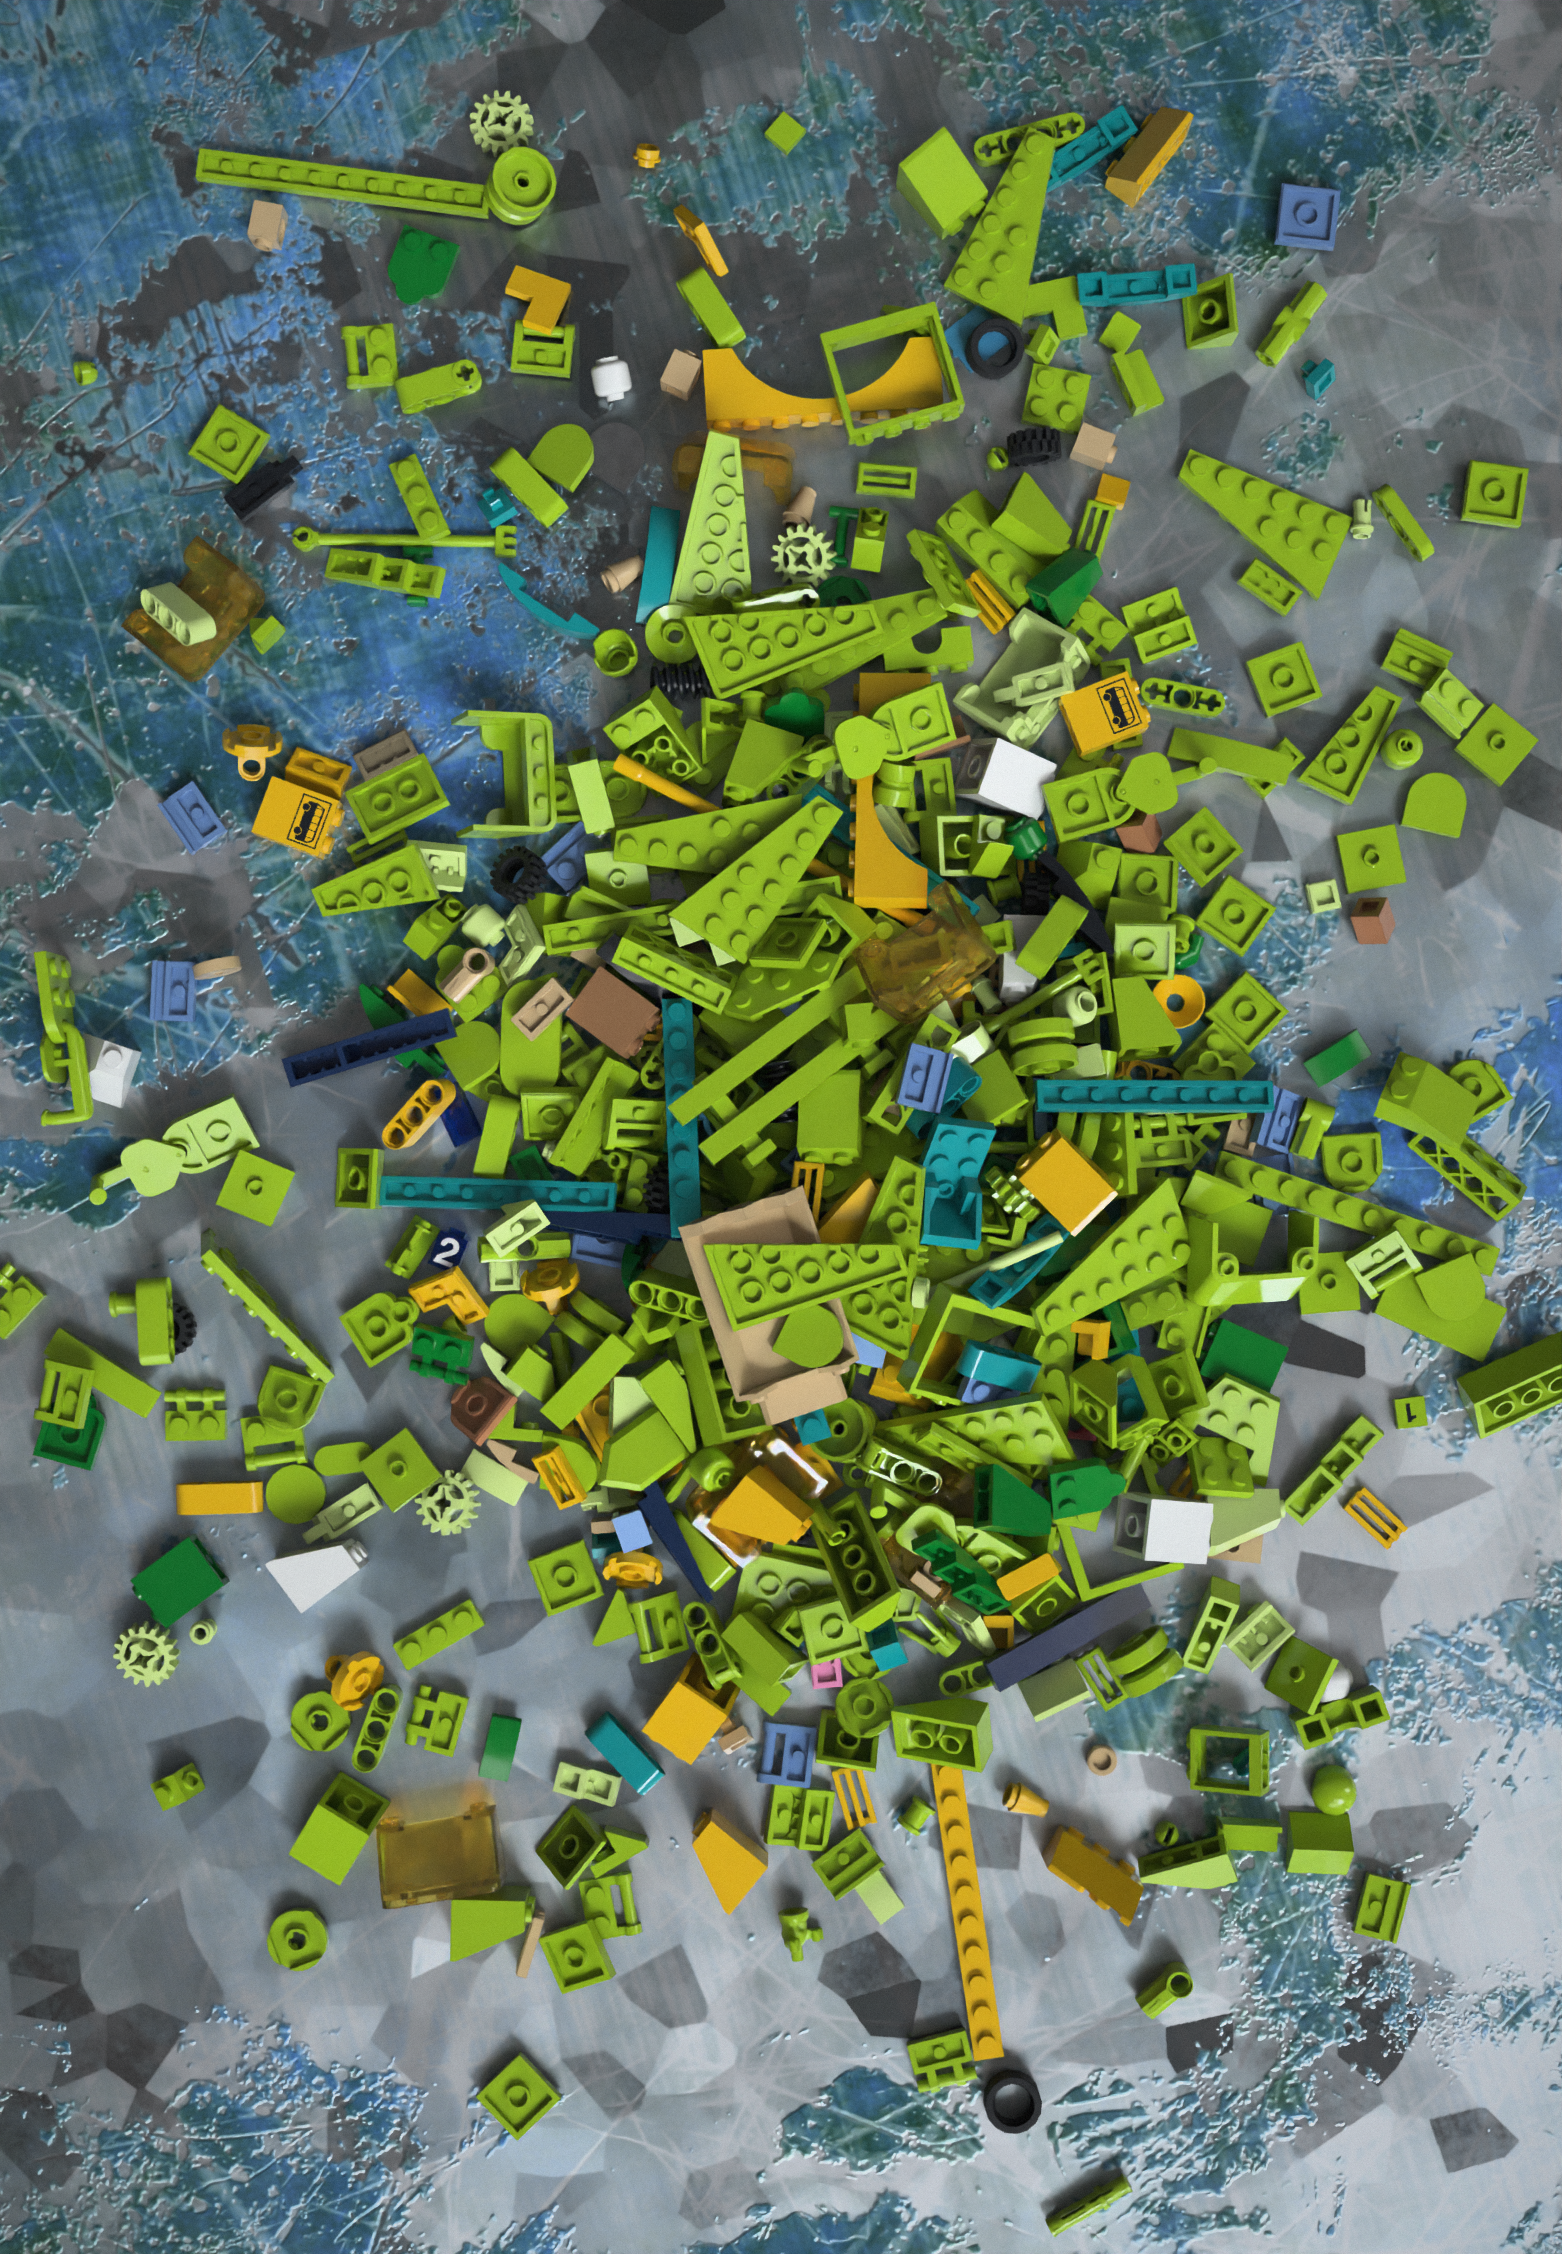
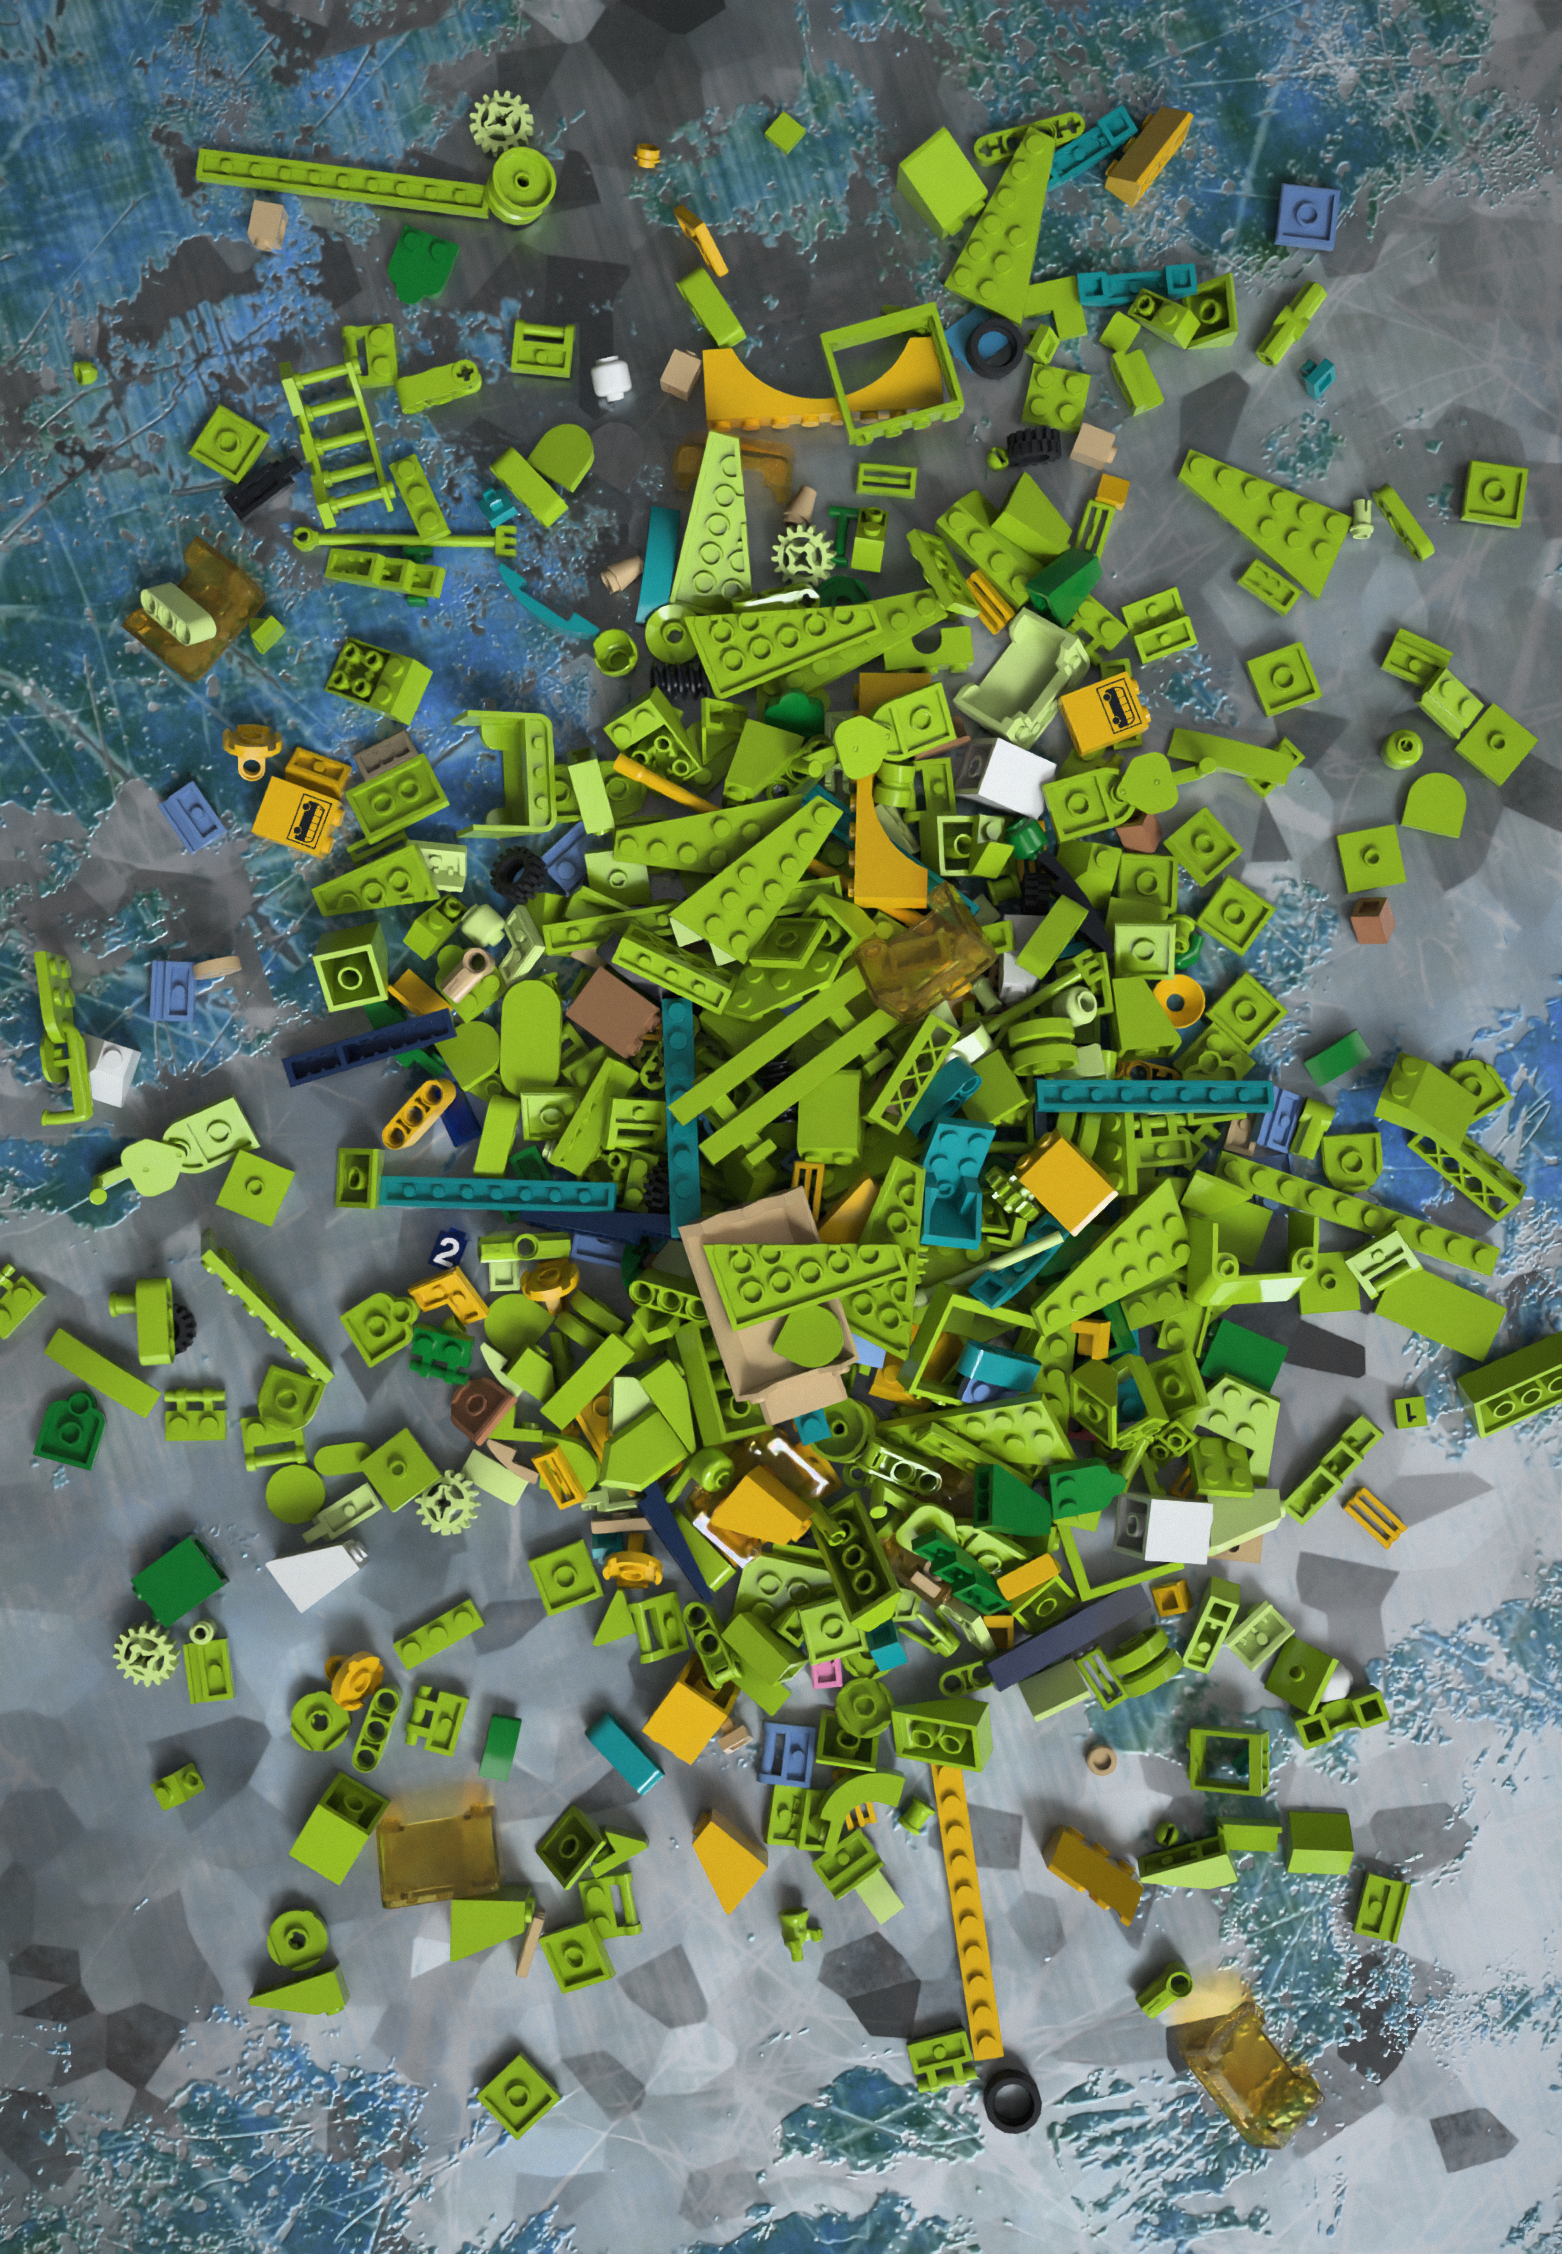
(71, 1396): lime plate -> none
(209, 1671): none -> lime plate
(219, 1497): yellow beam -> none
(307, 1993): none -> lime slope
(315, 447): none -> lime fence
(352, 966): none -> lime slope
(379, 680): none -> lime slope
(412, 1247): lime hinge -> none
(519, 1224): yellowish green slope -> none
(542, 1009): tan plate -> none
(545, 296): yellow tile -> none
(587, 1783): yellowish green slope -> none
(632, 1530): light blue panel -> none
(752, 706): lime bush -> none
(852, 1790): none -> lime arch
(858, 1025): lime window -> none
(920, 1292): yellowish green tile -> none
(924, 1078): medium blue plate -> none
(1023, 1800): yellow cone -> none
(1037, 686): yellowish green hinge -> none
(1088, 2205): lime pin -> none
(1164, 318): none -> lime slope
(1172, 1598): none -> yellow slope
(1202, 709): lime beam -> none
(1252, 2079): none -> clear yellow windscreen
(1322, 896): yellowish green tile -> none
(1333, 1790): lime hair -> none
(1350, 752): lime wing -> none
(1453, 1287): lime tile -> none

